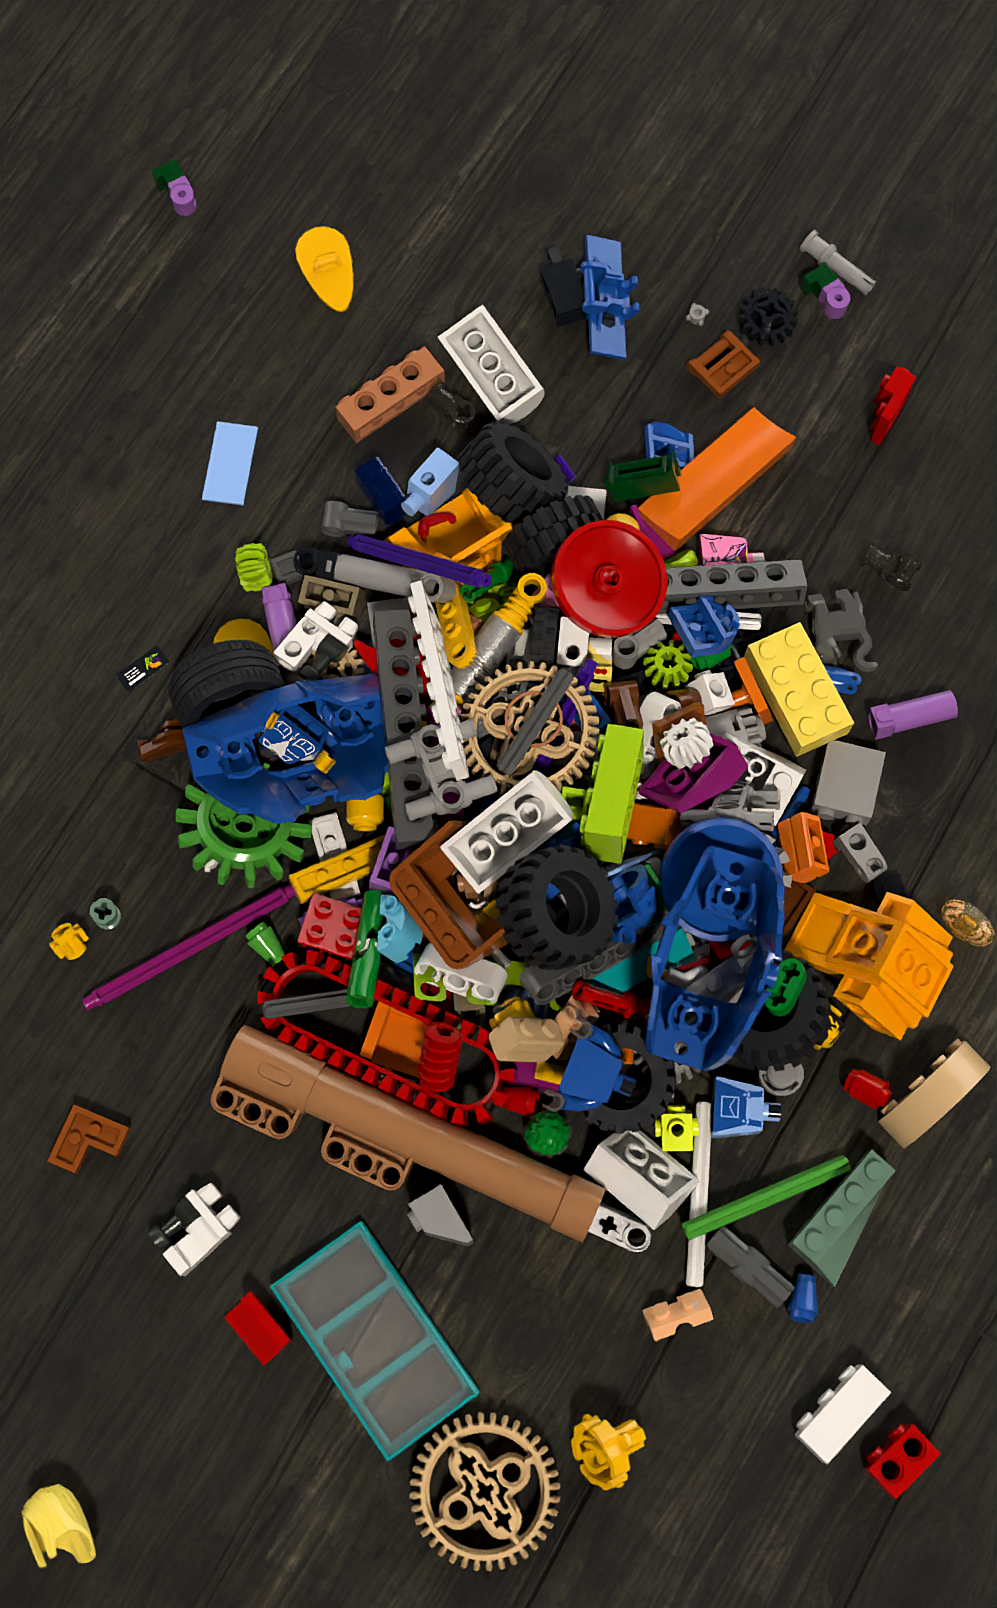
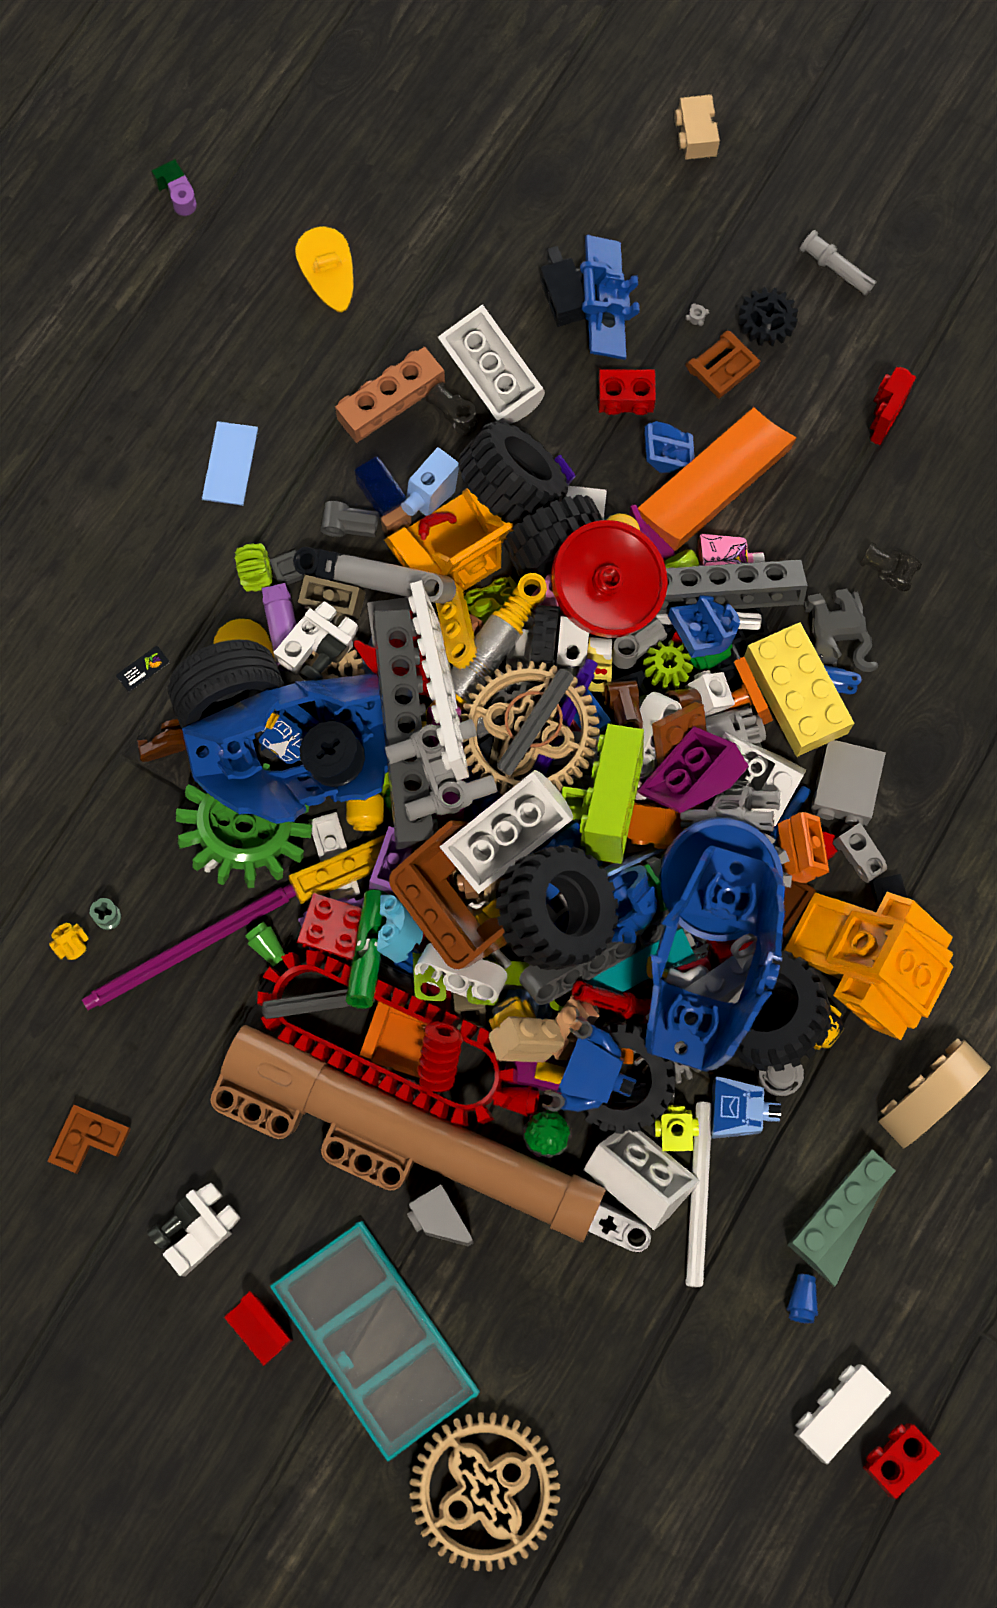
(57, 1522): light yellow hair -> none
(321, 743): none -> black piece
(395, 521): none -> medium nougat plate
(420, 561): dark purple piece -> none
(499, 572): green pin -> none
(606, 1449): yellow piece -> none
(626, 384): none -> red brick
(643, 477): dark green window -> none
(686, 743): white gear -> none
(689, 1308): light nougat piece -> none
(698, 133): none -> tan brick
(750, 1266): dark grey piece -> none
(766, 1197): bright green axle -> none
(791, 990): green beam -> none
(827, 290): leg -> none
(867, 1088): red brick -> none
(912, 714): medium lavender piece -> none
(967, 922): clear yellow dish -> none

